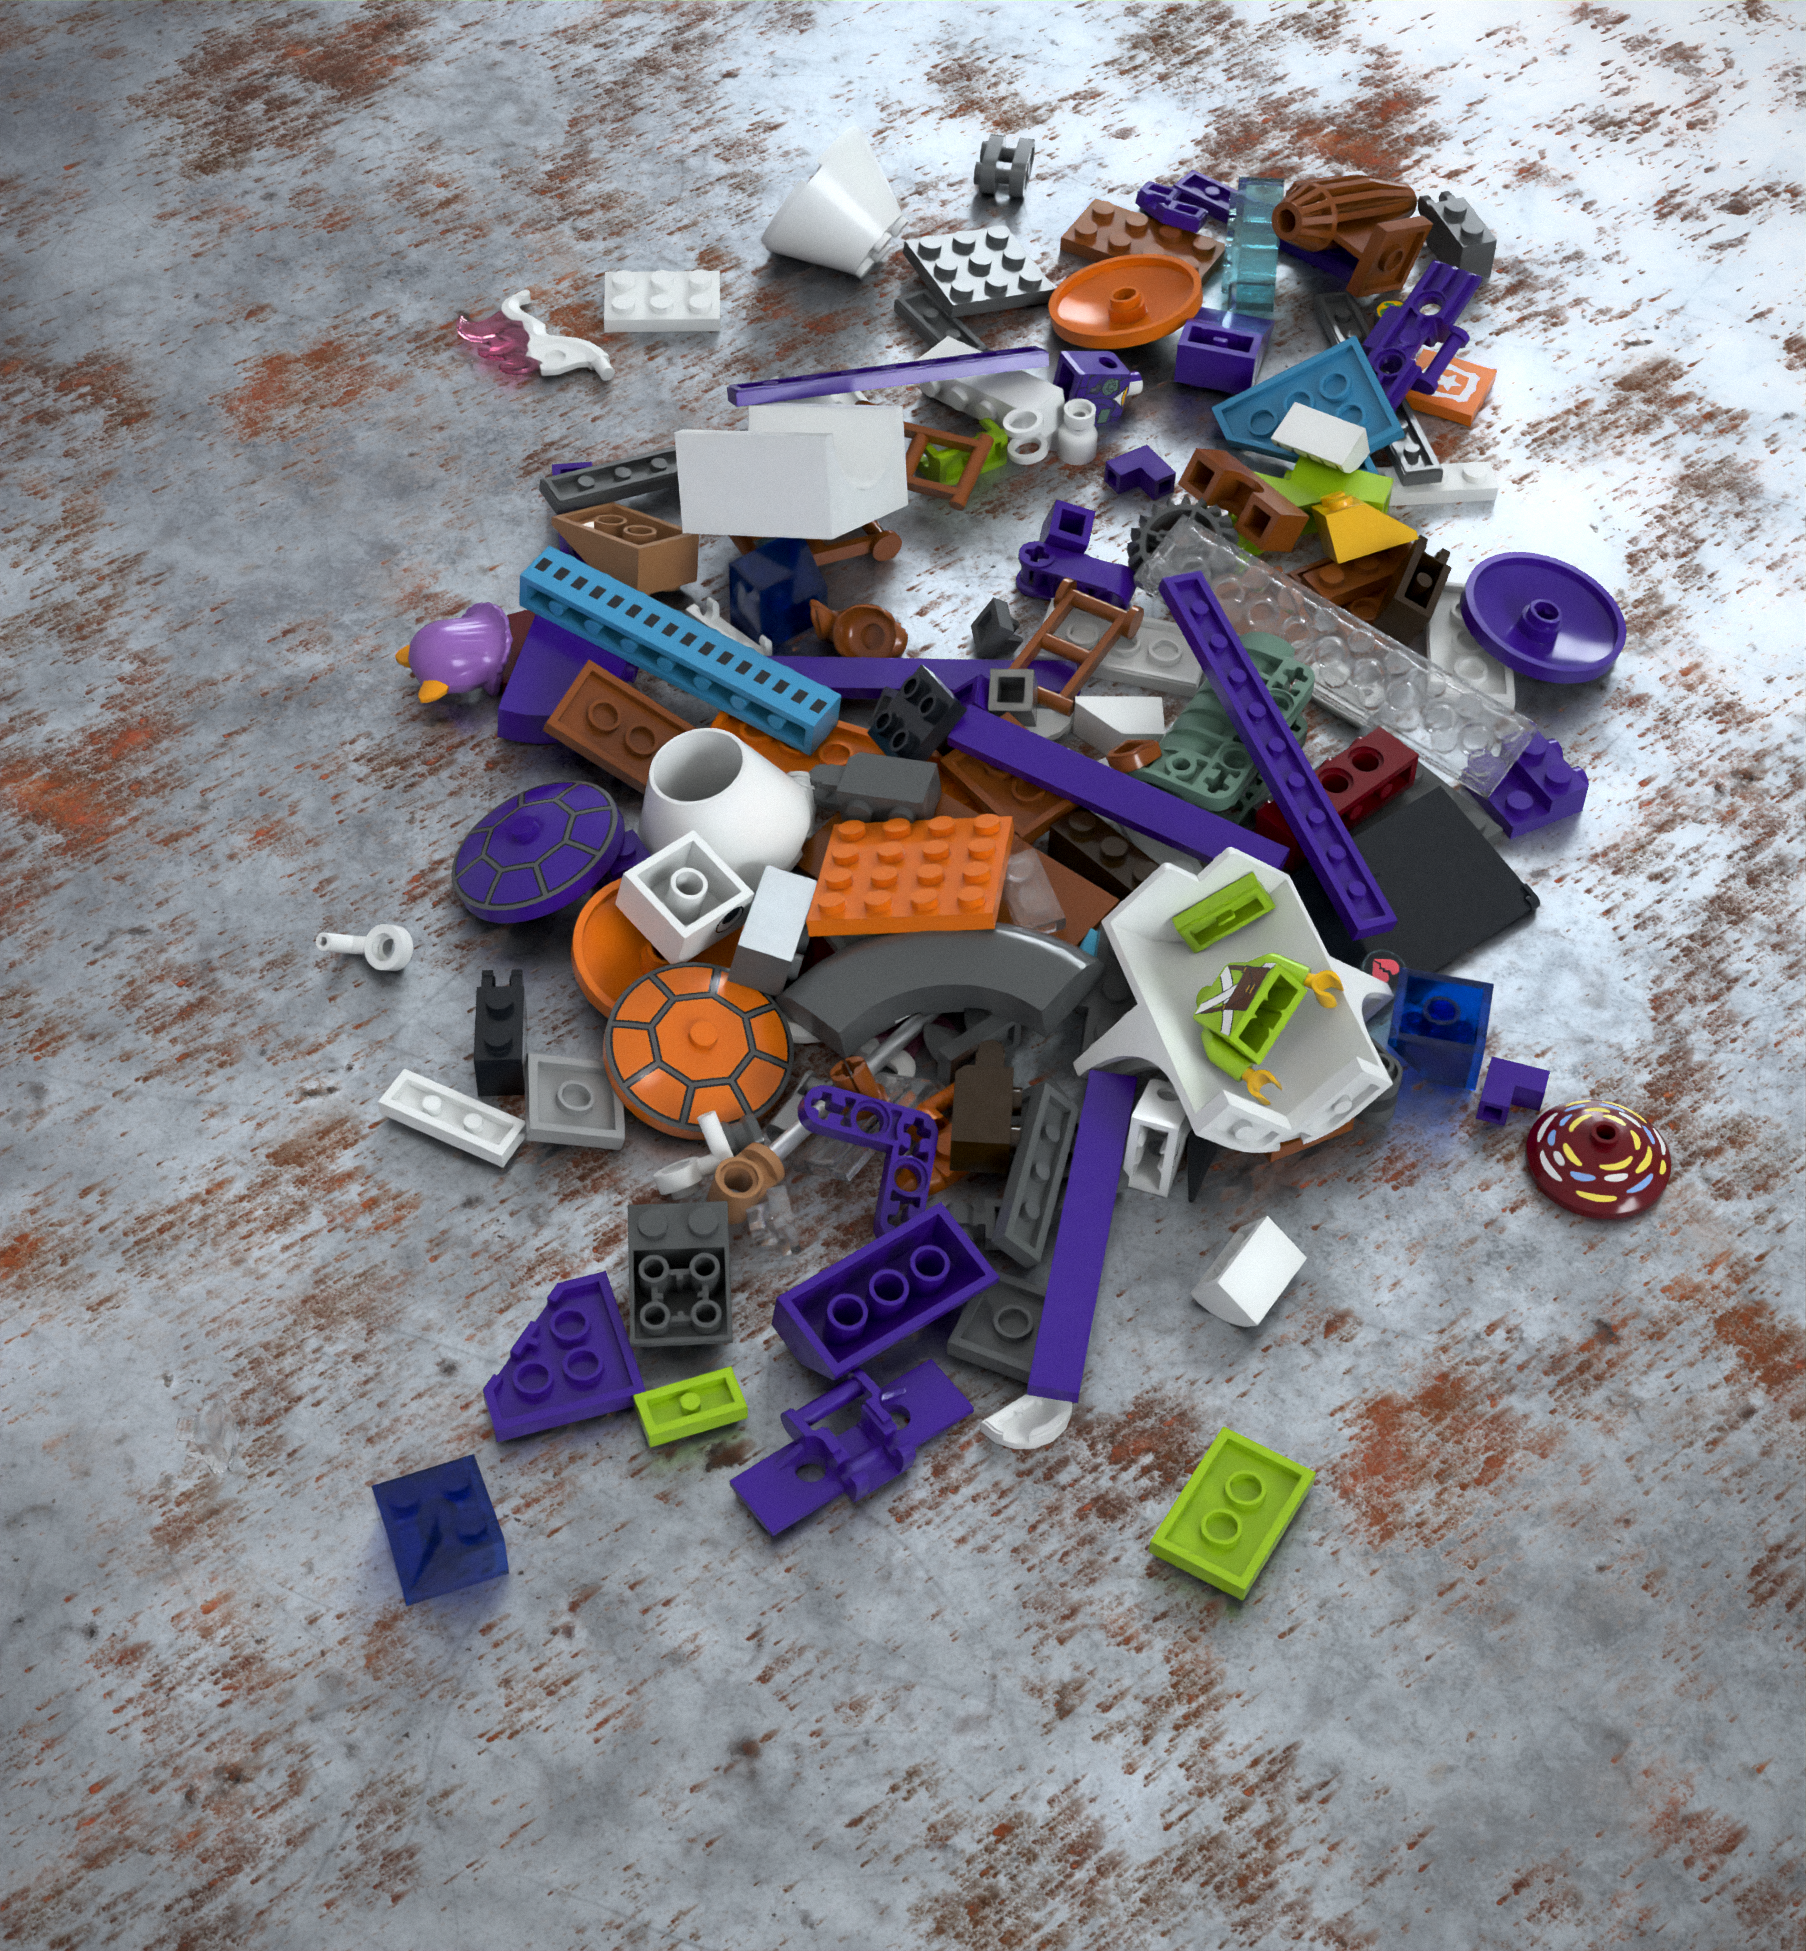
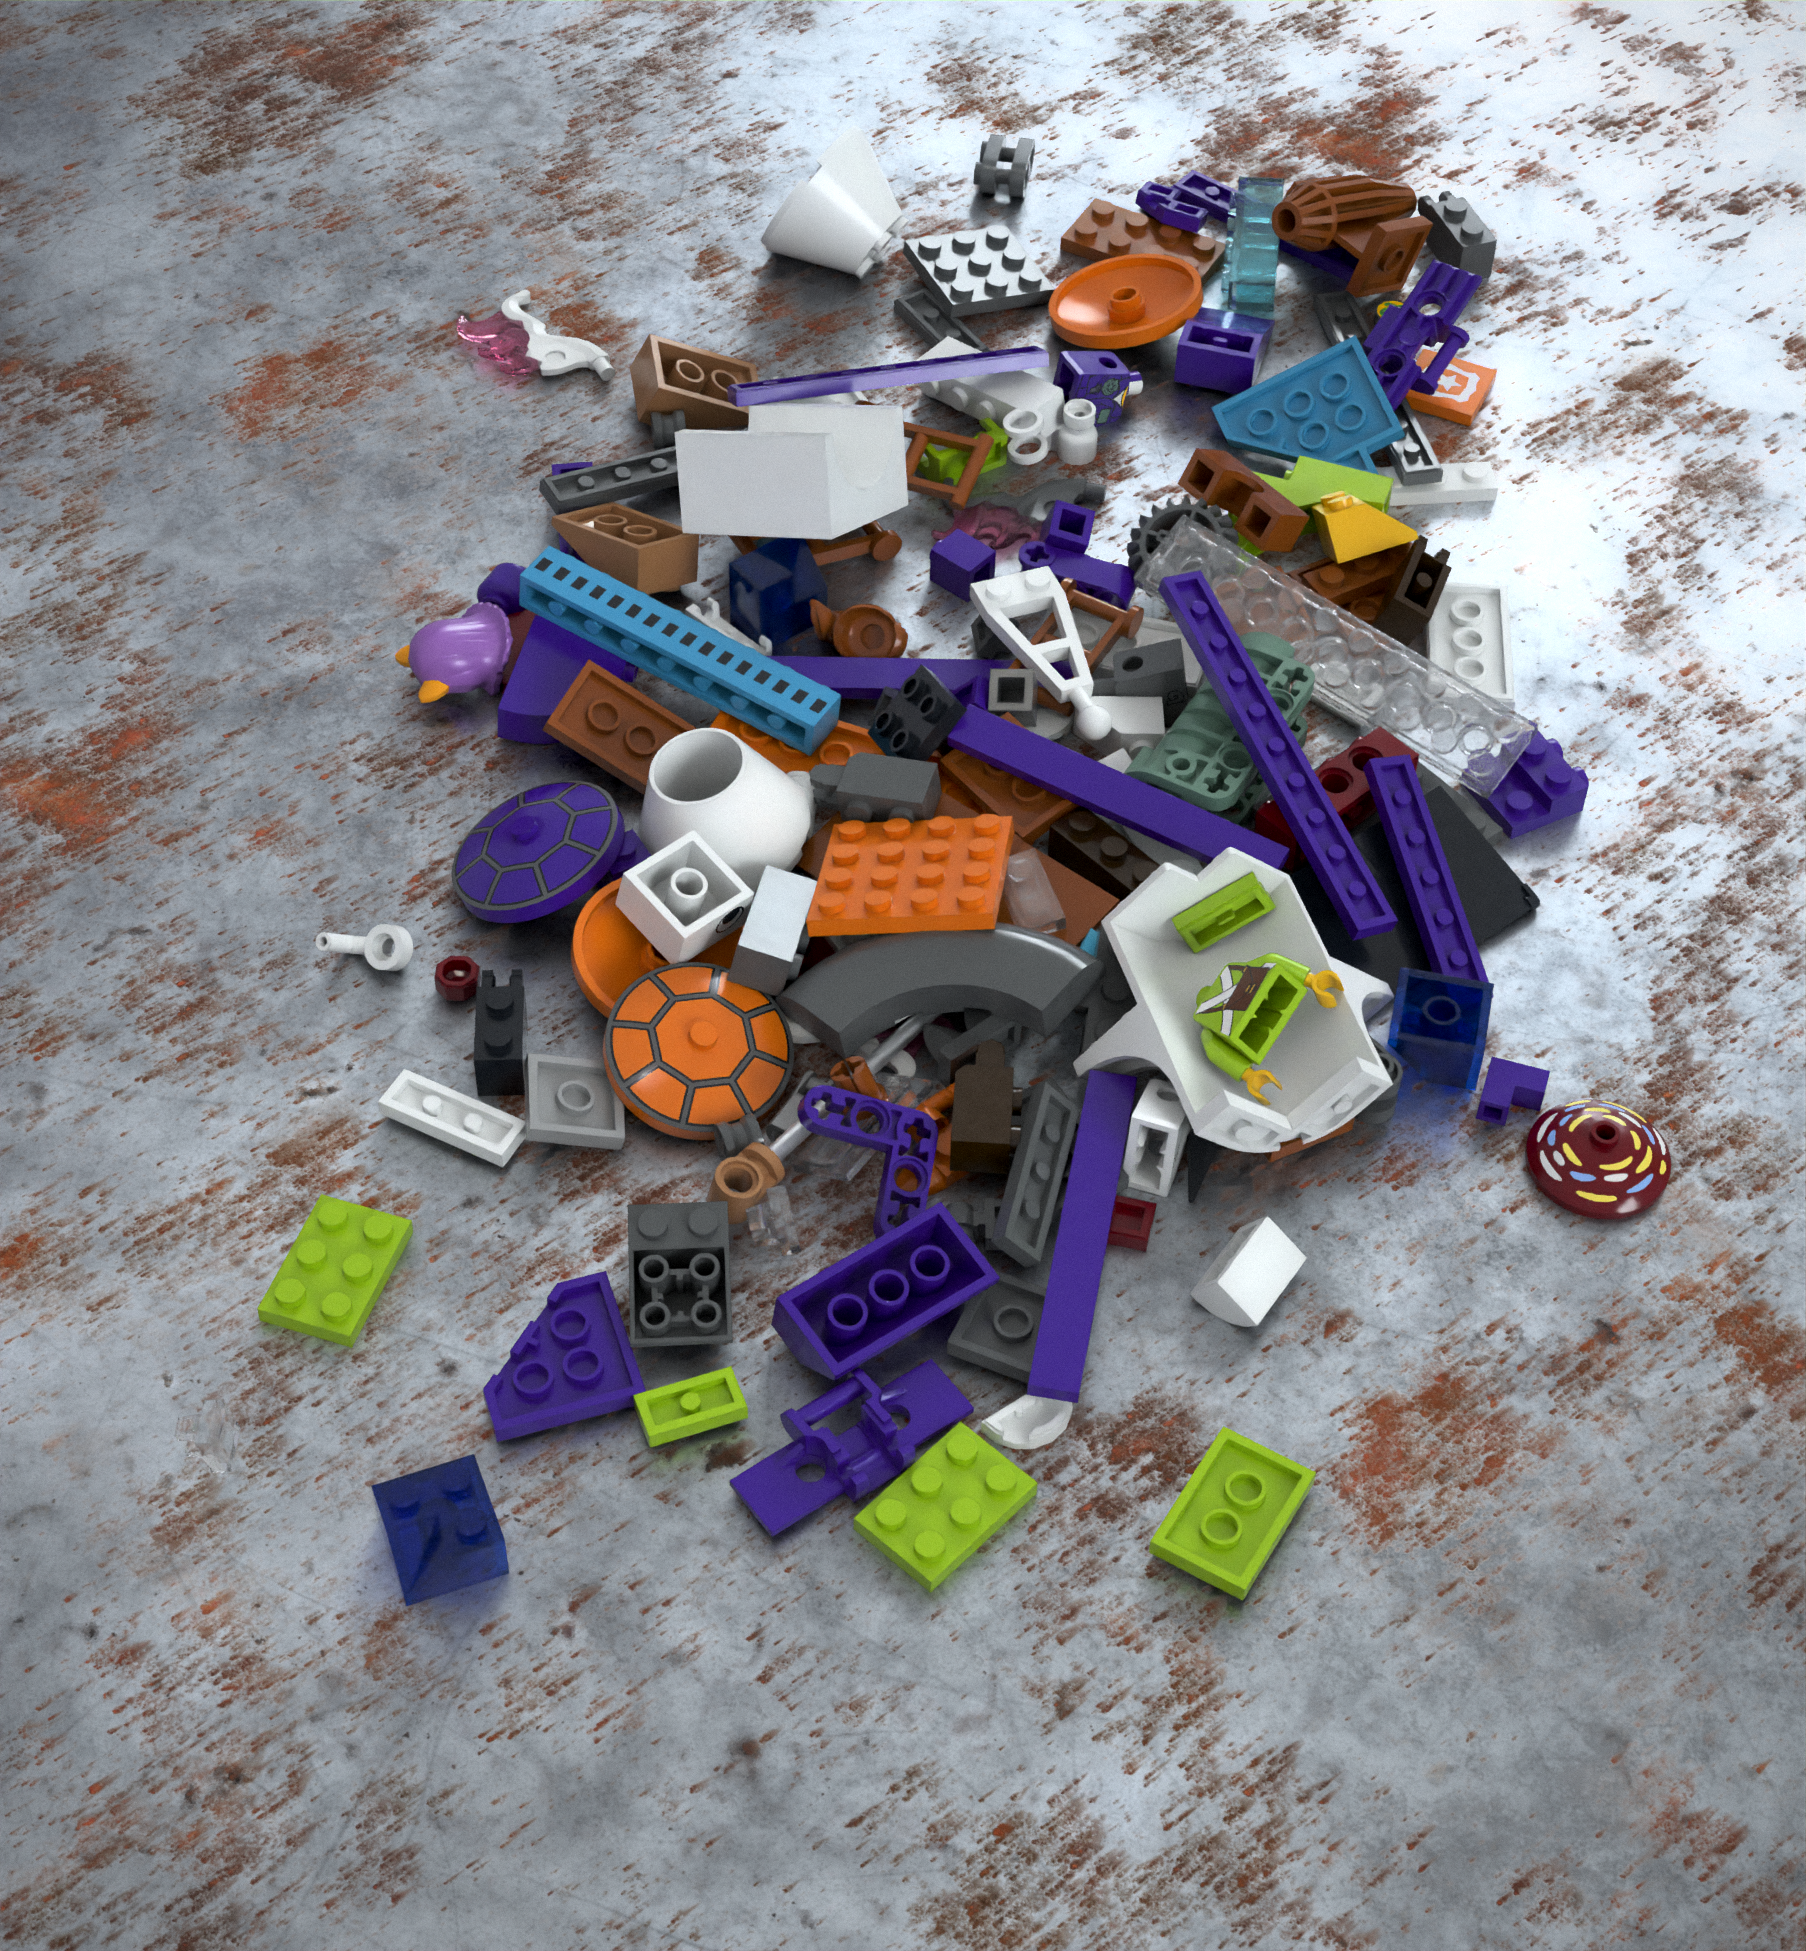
(335, 1270): none -> lime plate
(457, 978): none -> dark red tile
(502, 587): none -> dark purple head
(662, 301): white plate -> none
(664, 427): none -> dark grey wheel
(683, 1176): white plate -> none
(688, 378): none -> medium nougat slope
(945, 1506): none -> lime plate
(960, 562): none -> dark purple brick
(1013, 518): none -> piece
(1034, 592): none -> white plate
(1131, 1223): none -> dark red tile
(1133, 755): dark orange tile -> none
(1140, 469): dark purple piece -> none
(1149, 672): none -> dark grey torso
(1322, 438): white brick -> none
(1383, 966): tile -> none
(1423, 868): none -> dark purple plate
(1543, 617): dark purple dish -> none

